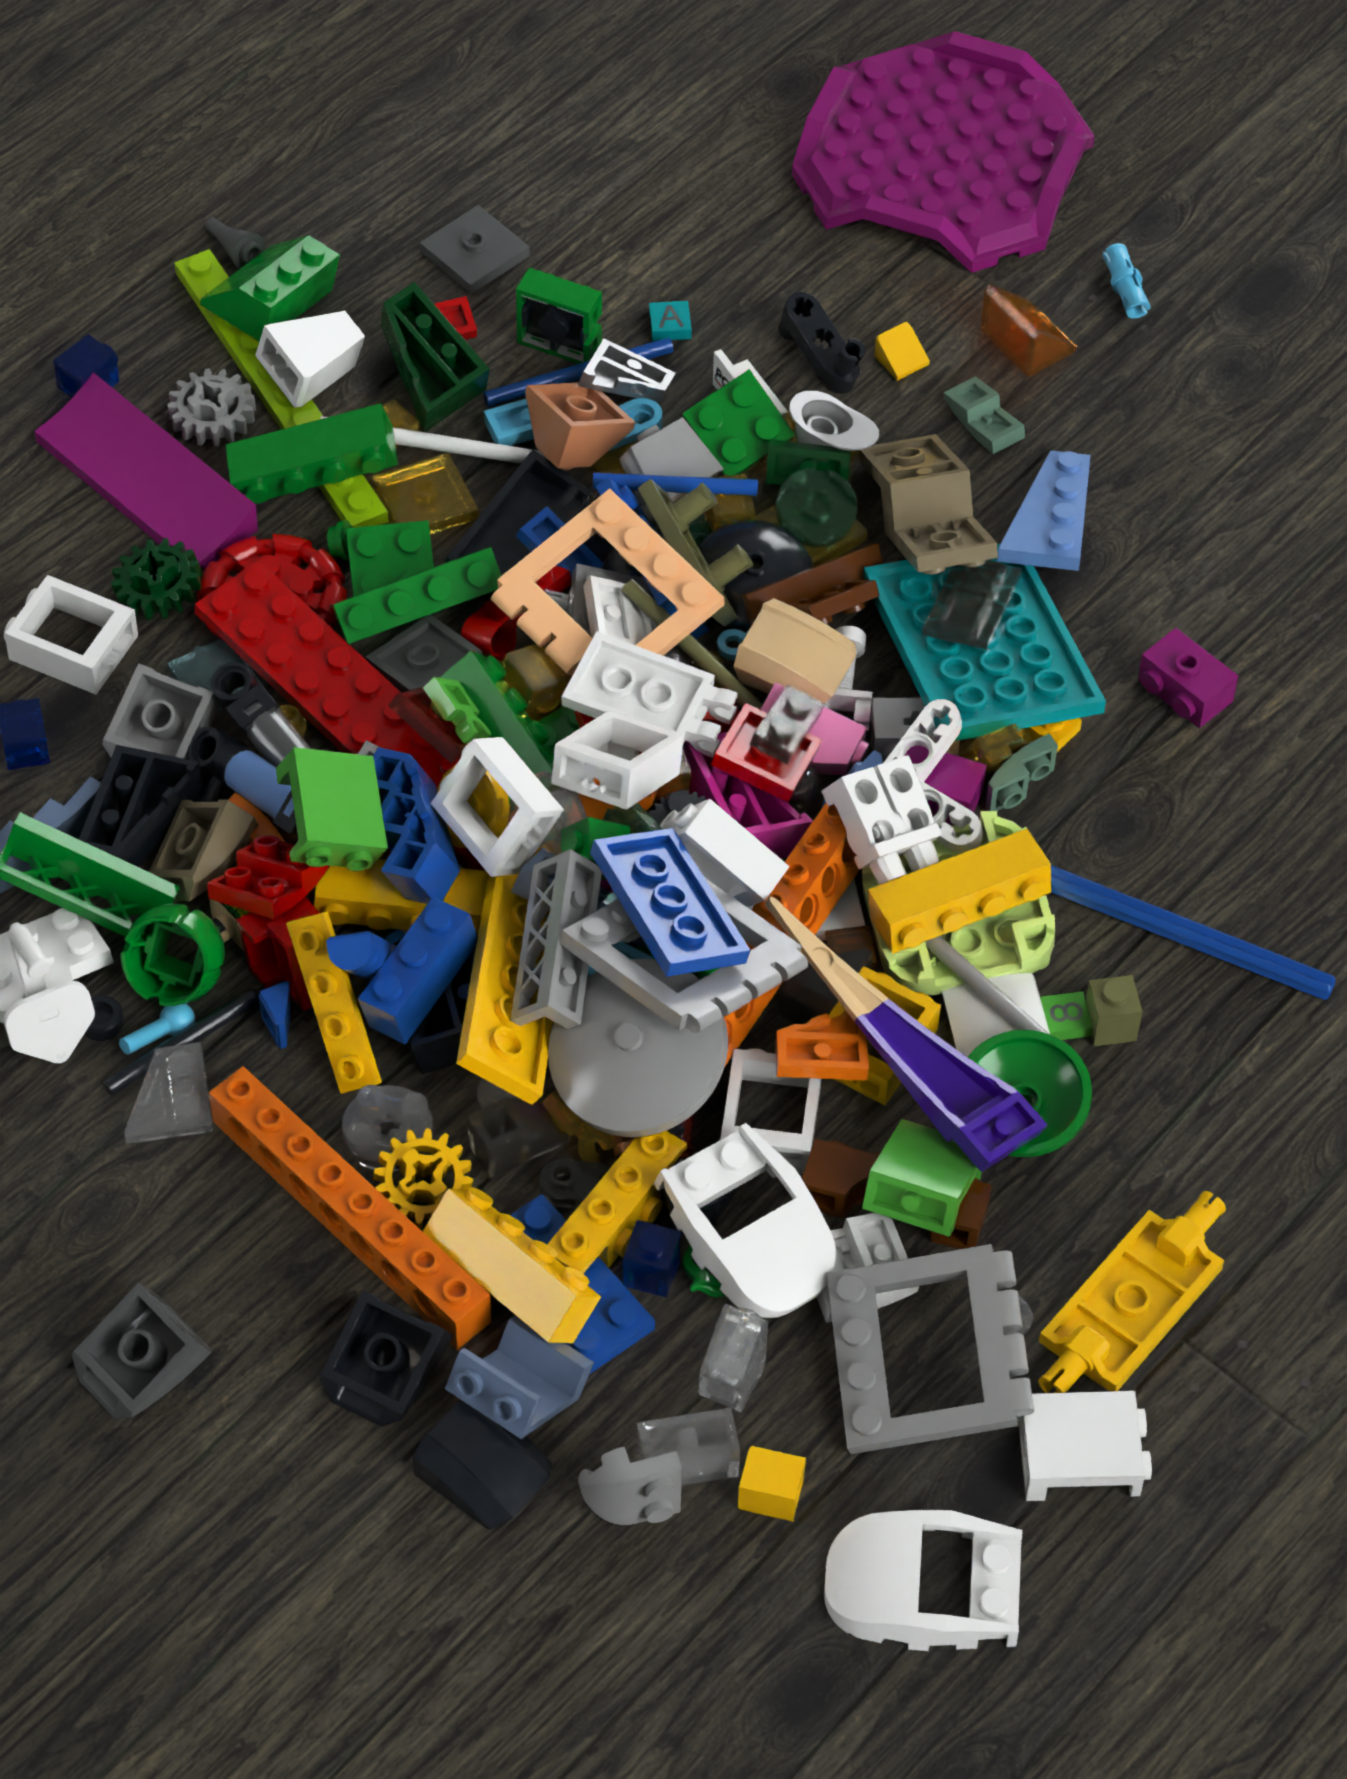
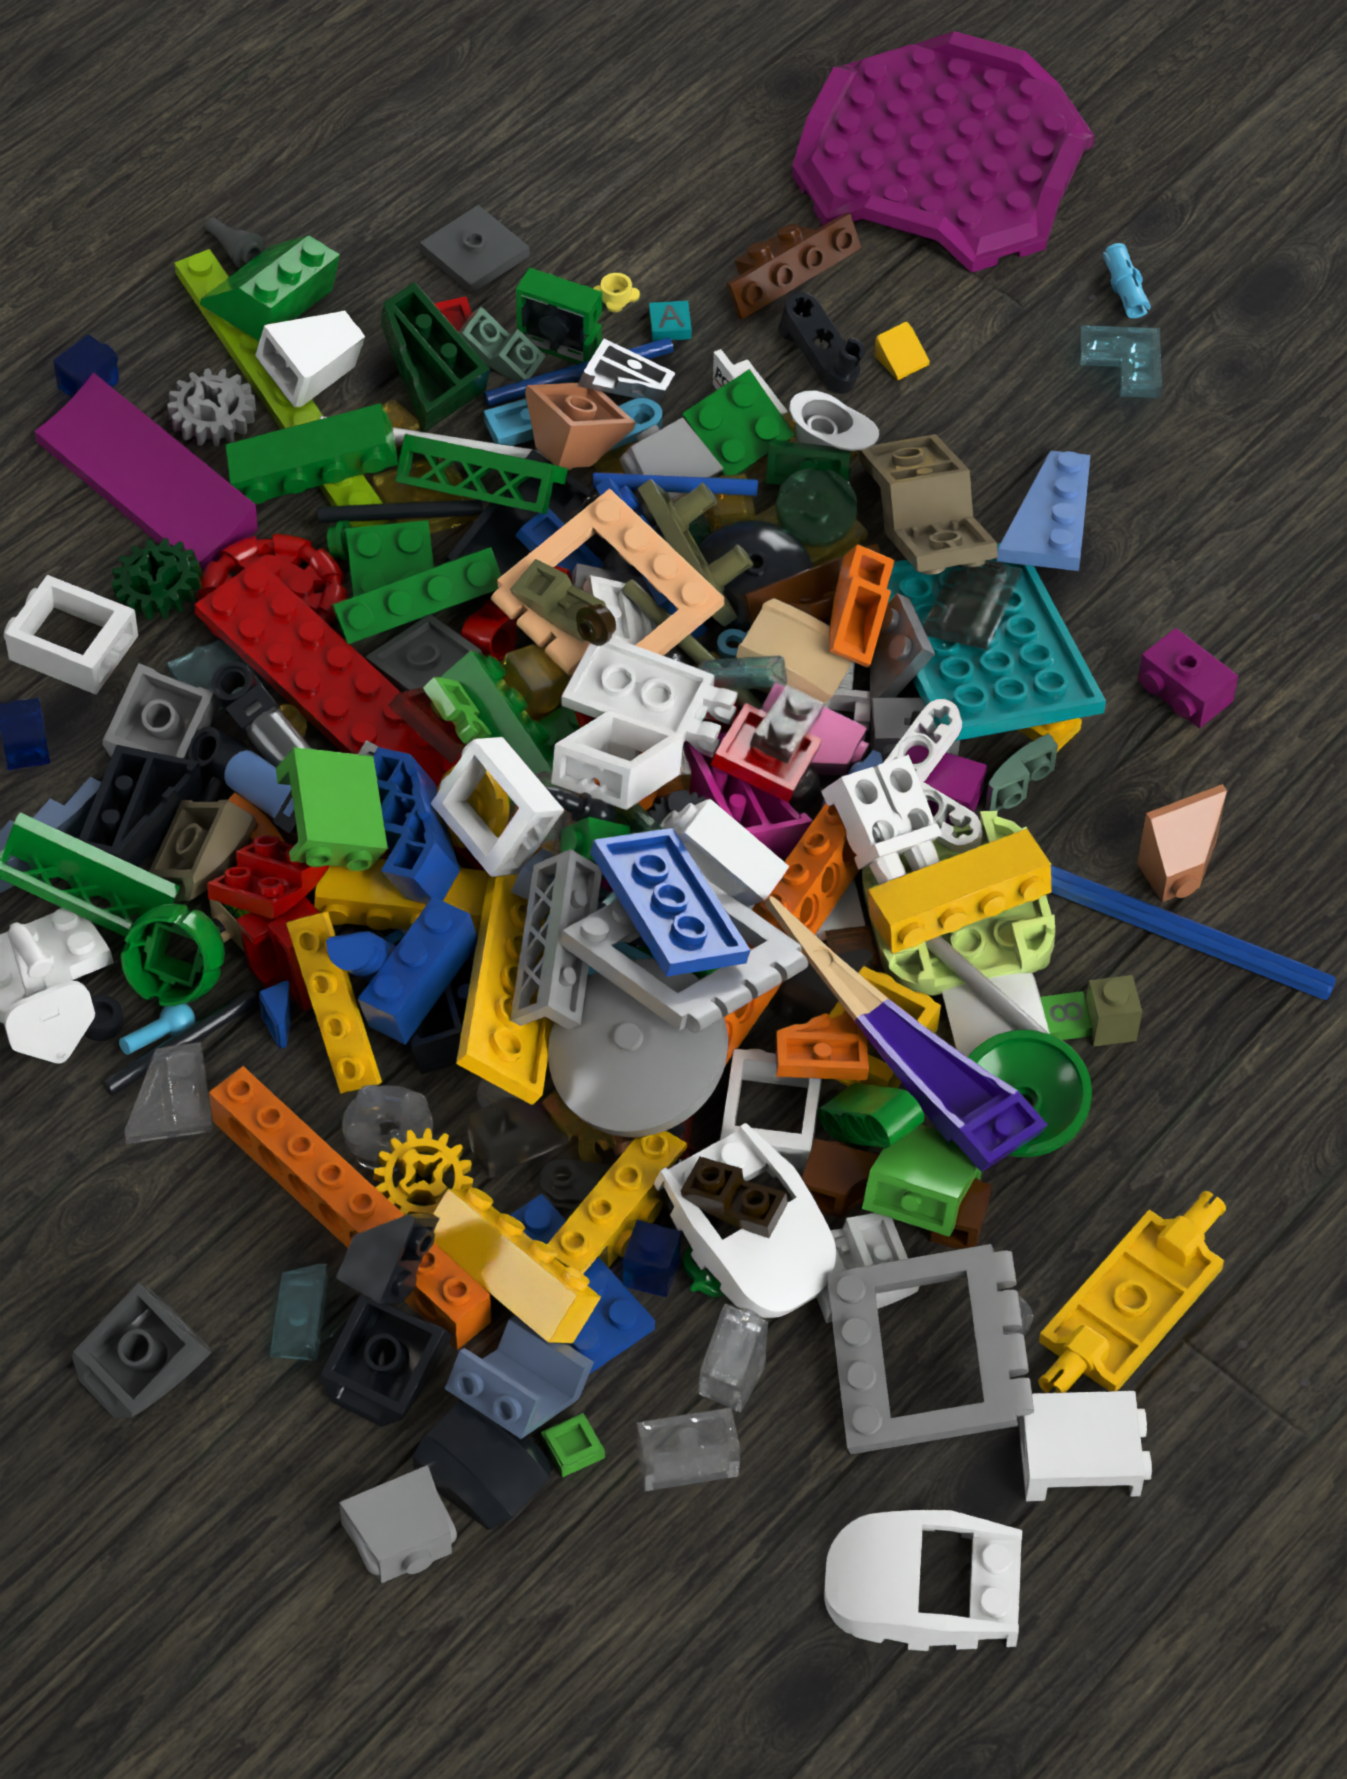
(300, 1313): none -> clear light blue slope
(386, 1258): none -> black slope
(397, 511): none -> black bar
(399, 1525): none -> light grey torso
(488, 461): none -> green fence
(504, 352): none -> sand green slope
(552, 596): none -> olive slope
(572, 1445): none -> bright green tile
(583, 805): none -> black bar
(595, 624): none -> dark brown plate
(617, 291): none -> light yellow plate
(633, 1491): light grey slope -> none
(726, 1195): none -> dark brown slope
(746, 672): none -> clear light blue slope
(771, 1483): yellow panel -> none
(788, 261): none -> reddish brown bracket
(859, 604): none -> orange slope
(870, 1115): none -> green beam
(899, 651): none -> flat silver wing
(980, 413): sand green slope -> none
(997, 746): clear yellow wing -> none
(1022, 331): clear orange slope -> none
(1130, 349): none -> clear light blue plate
(1180, 843): none -> slope

